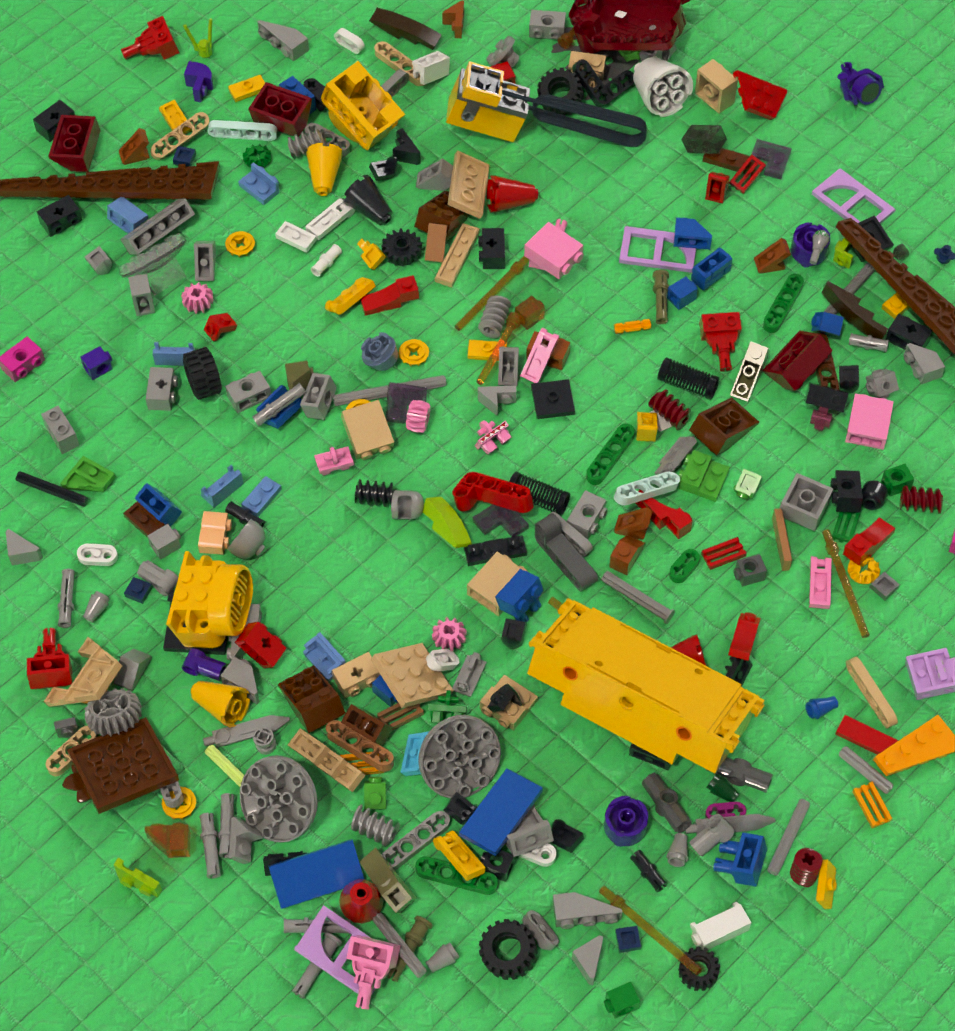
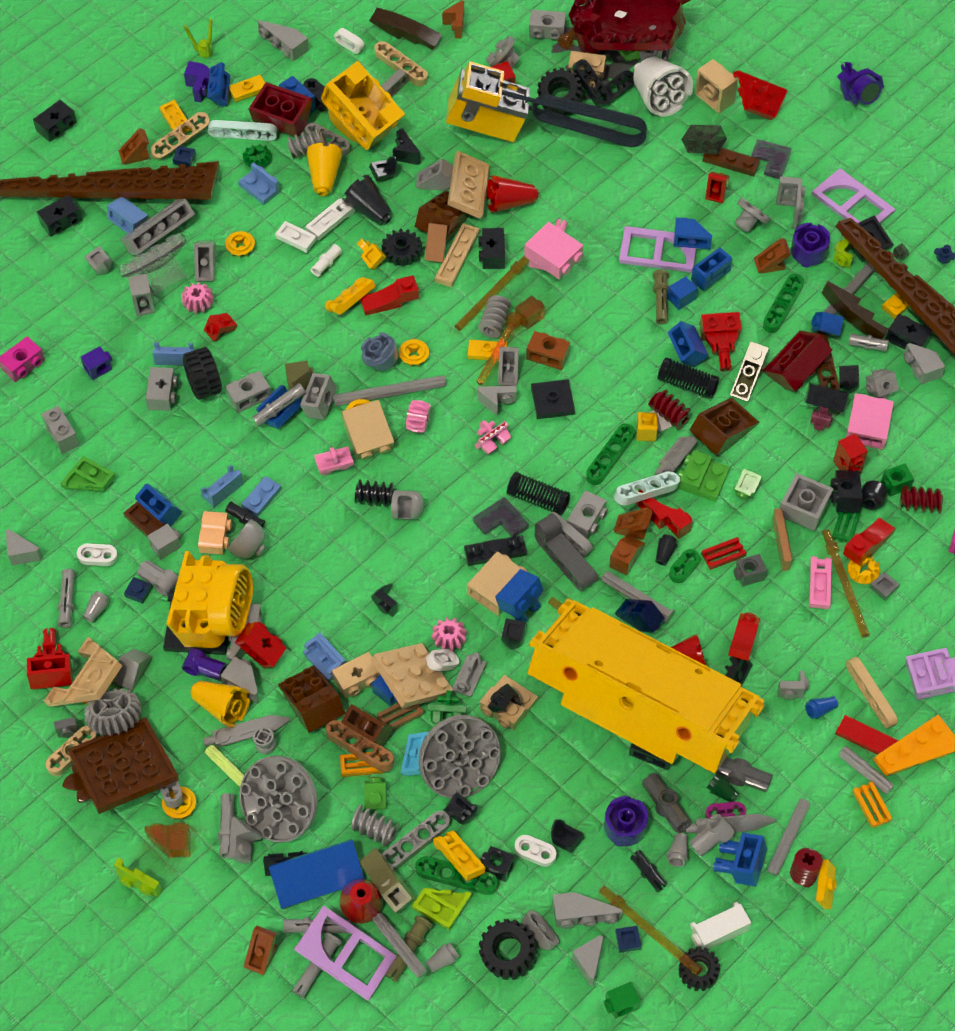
(51, 488): black axle -> none
(75, 142): dark red slope -> none
(153, 41): red brick -> none
(210, 847): light grey pin -> none
(218, 84): none -> blue bracket
(260, 950): none -> dark orange slope
(326, 760): tan slope -> none
(371, 964): bright pink brick -> none
(385, 602): none -> plate
(399, 397): clear purple plate -> none
(431, 67): white hinge -> none
(441, 906): none -> lime wing
(446, 522): lime slope -> none
(491, 490): red beam -> none
(500, 812): blue tile -> none
(529, 834): light grey panel -> none
(539, 356): bright pink plate -> none
(632, 326): light orange axle -> none
(640, 614): none -> clear blue slope
(665, 549): none -> black cone
(687, 344): none -> blue brick
(738, 186): red tile -> none
(749, 216): none -> light grey plate
(789, 194): none -> light grey bracket
(793, 689): none -> light grey bracket
(820, 240): light grey piece -> none
(850, 454): none -> red brick

